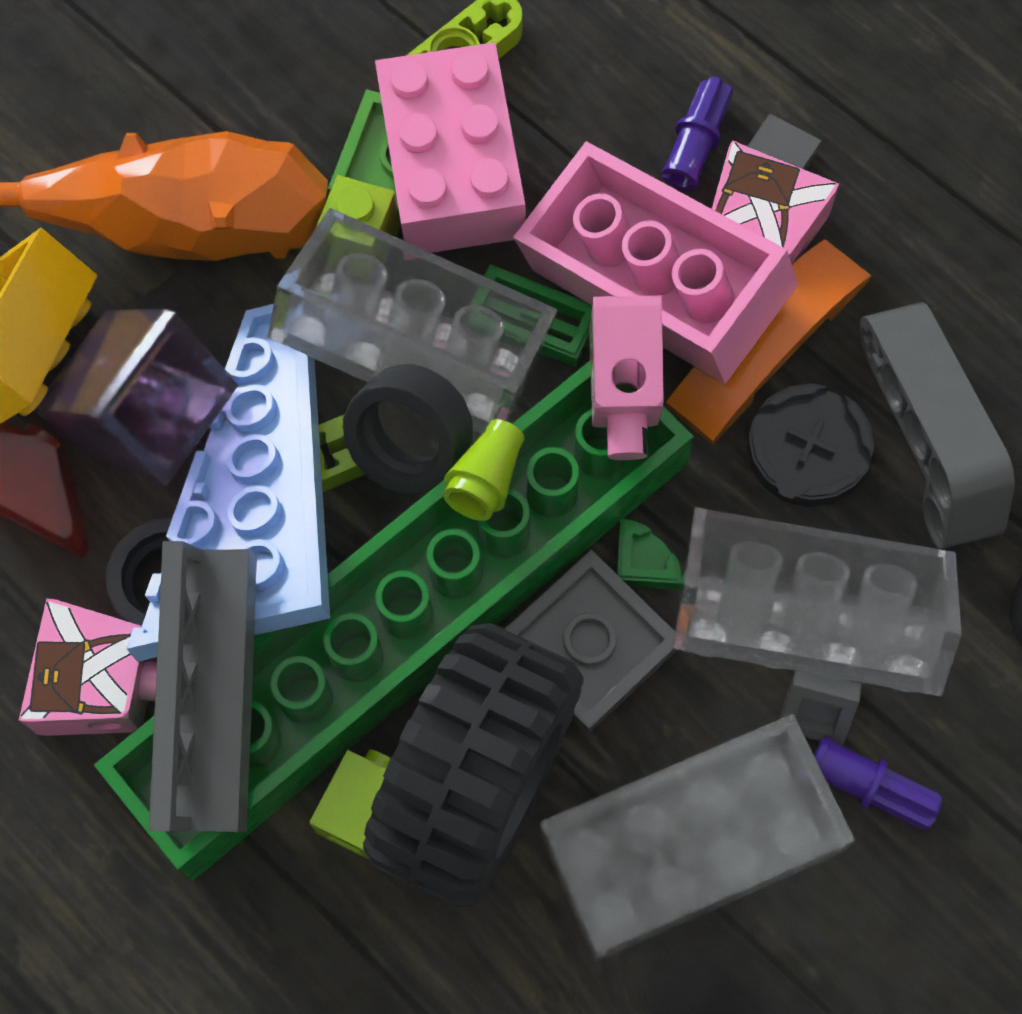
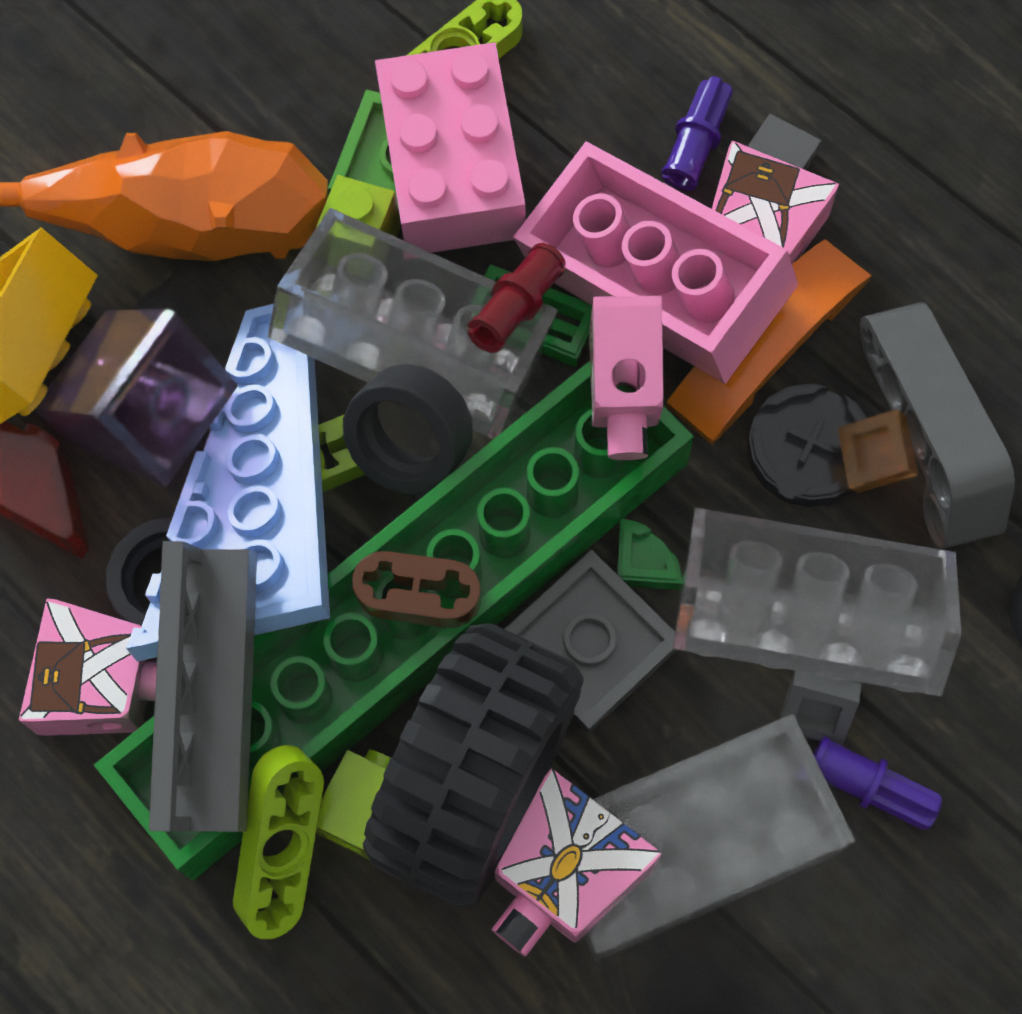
(265, 817): none -> lime beam
(420, 574): none -> reddish brown beam
(484, 473): lime cone -> none
(516, 298): none -> dark red pin
(567, 865): none -> torso
(877, 451): none -> clear orange tile

